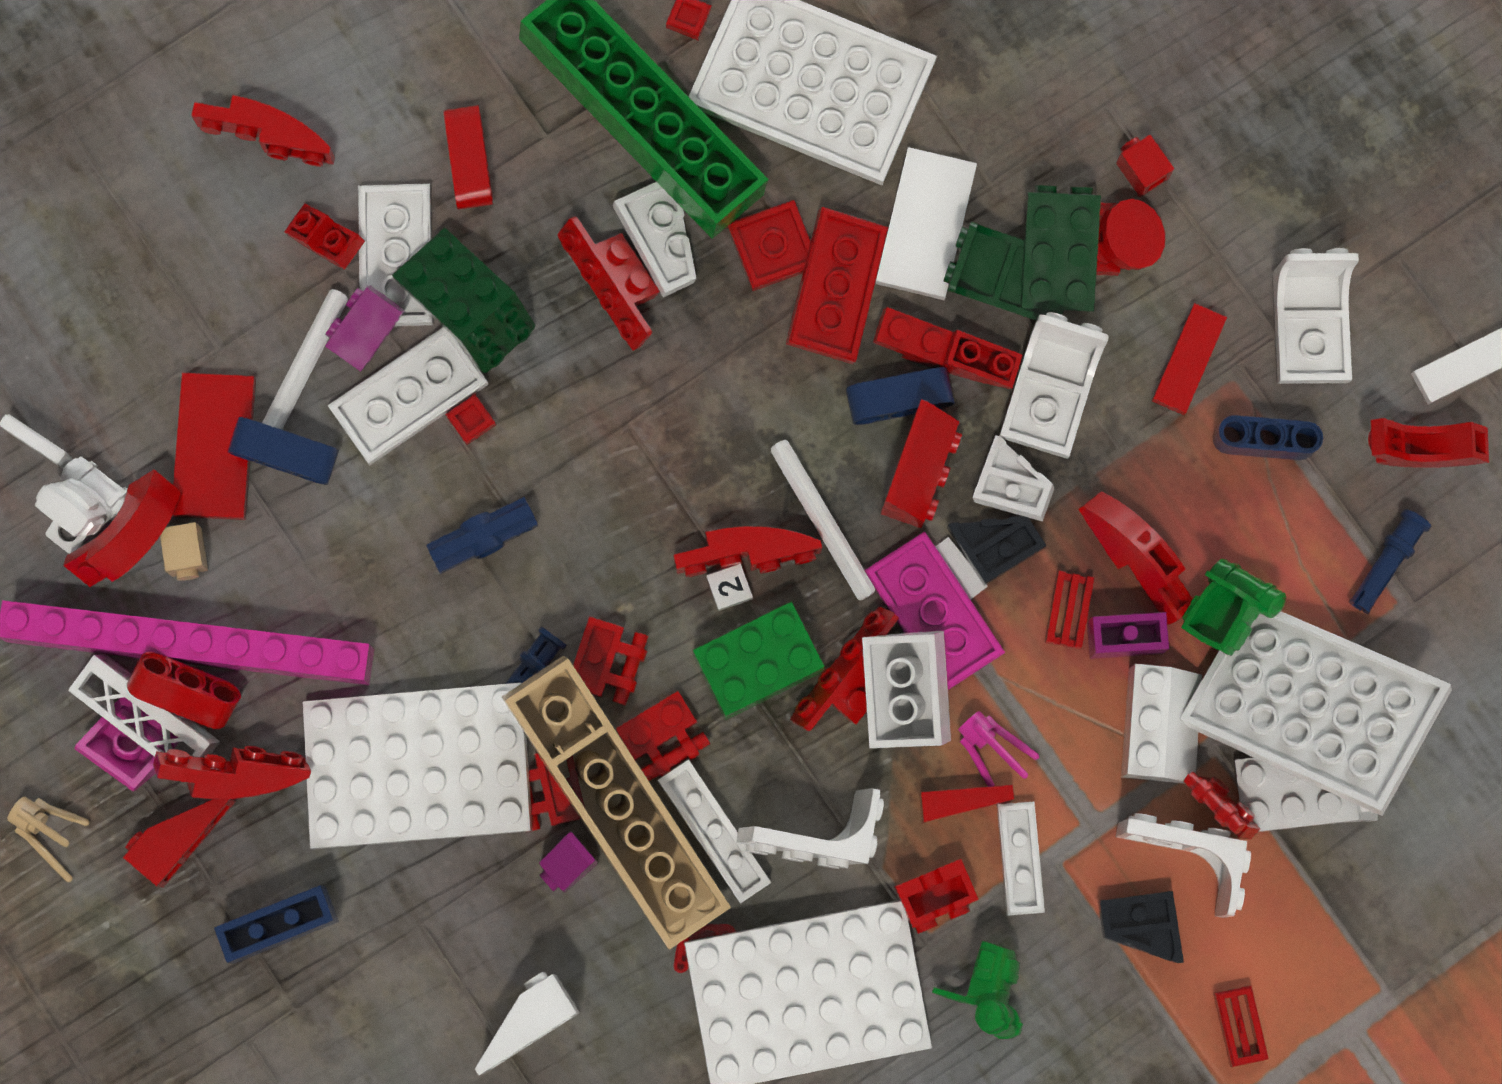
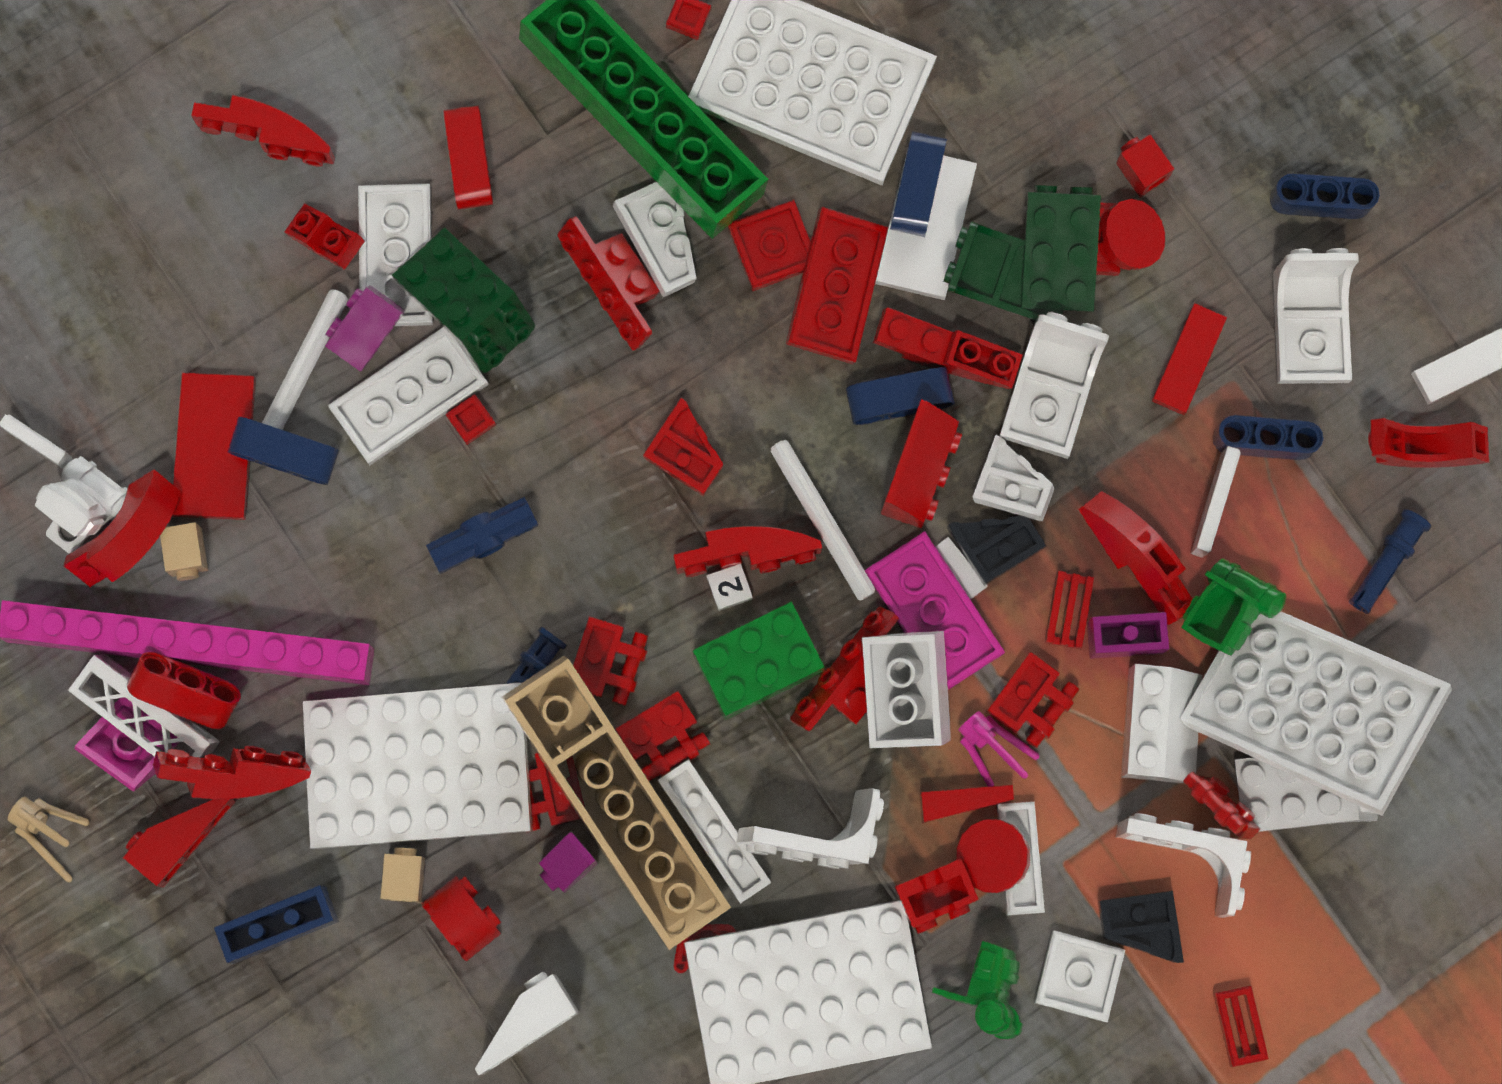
(403, 876): none -> tan brick
(461, 918): none -> red cylinder
(685, 451): none -> red wing
(918, 184): none -> dark blue beam
(994, 855): none -> red tile
(1025, 691): none -> red plate
(1079, 976): none -> white tile
(1215, 502): none -> white tile
(1338, 188): none -> dark blue beam

